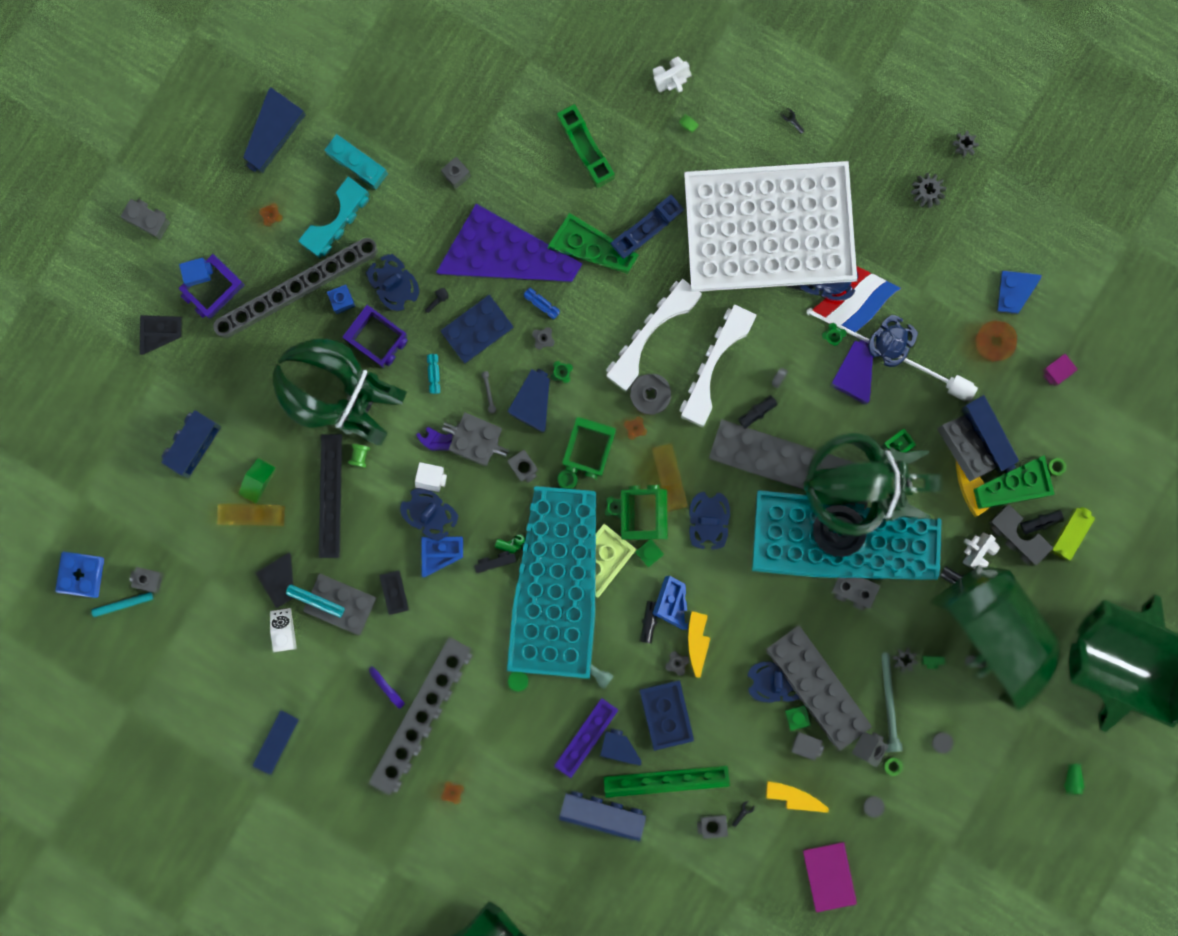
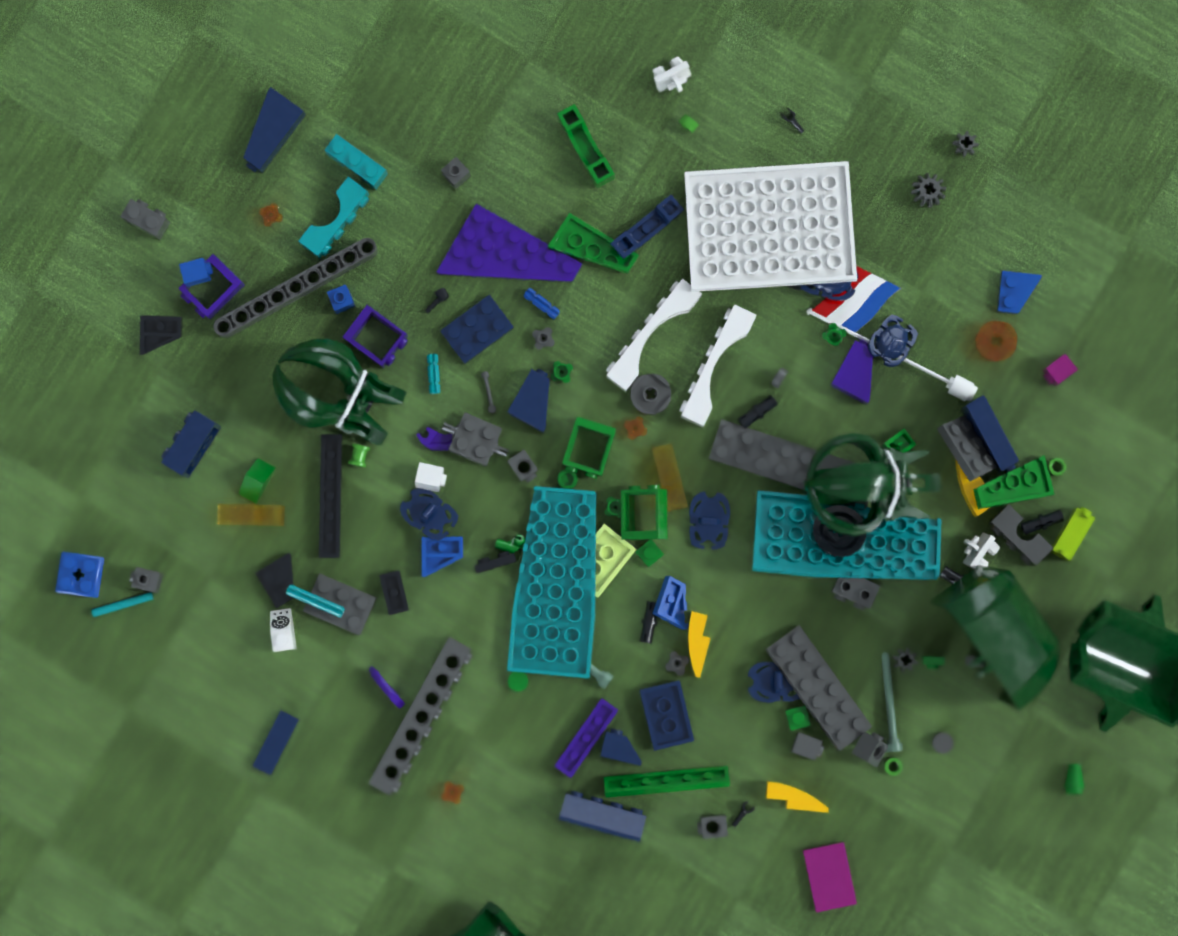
(393, 283): dark blue shield -> none
(873, 806): dark grey tile -> none

